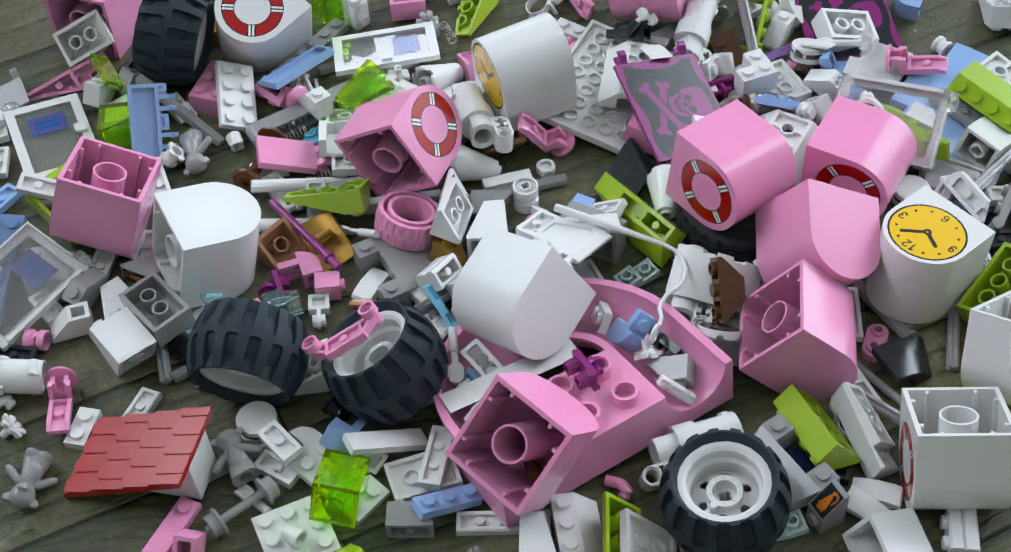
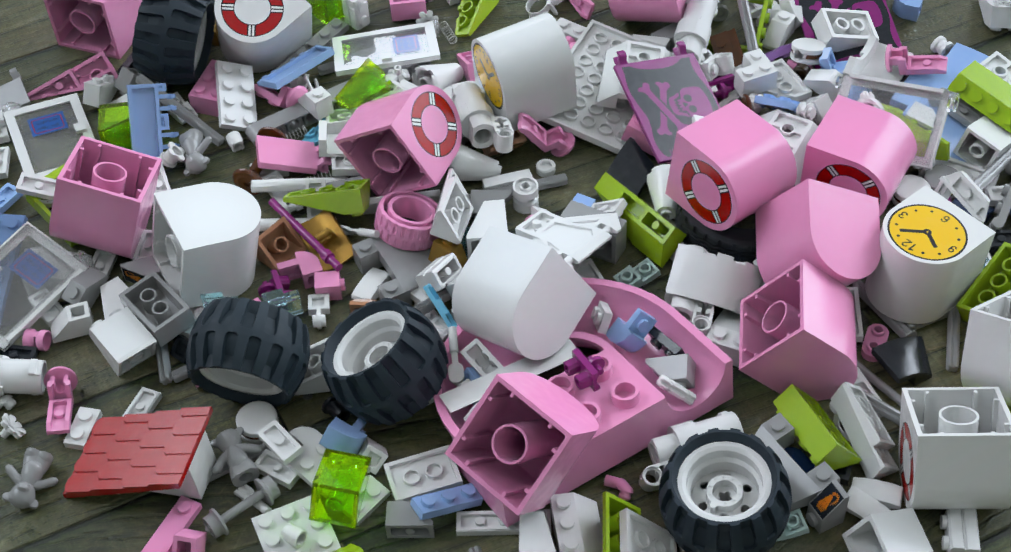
(83, 37): white slope -> none
(106, 71): clear neon green tile -> none
(347, 338): bright pink plate -> none
(385, 441): white tile -> none
(435, 459): white plate -> none
(533, 469): reddish brown piece -> none
(620, 229): white piece -> none
(634, 30): black torso -> none
(647, 351): white plant -> none
(655, 51): white sticker -> none
(724, 331): tile -> none
(726, 289): reddish brown slope -> none
(863, 43): white piece -> none

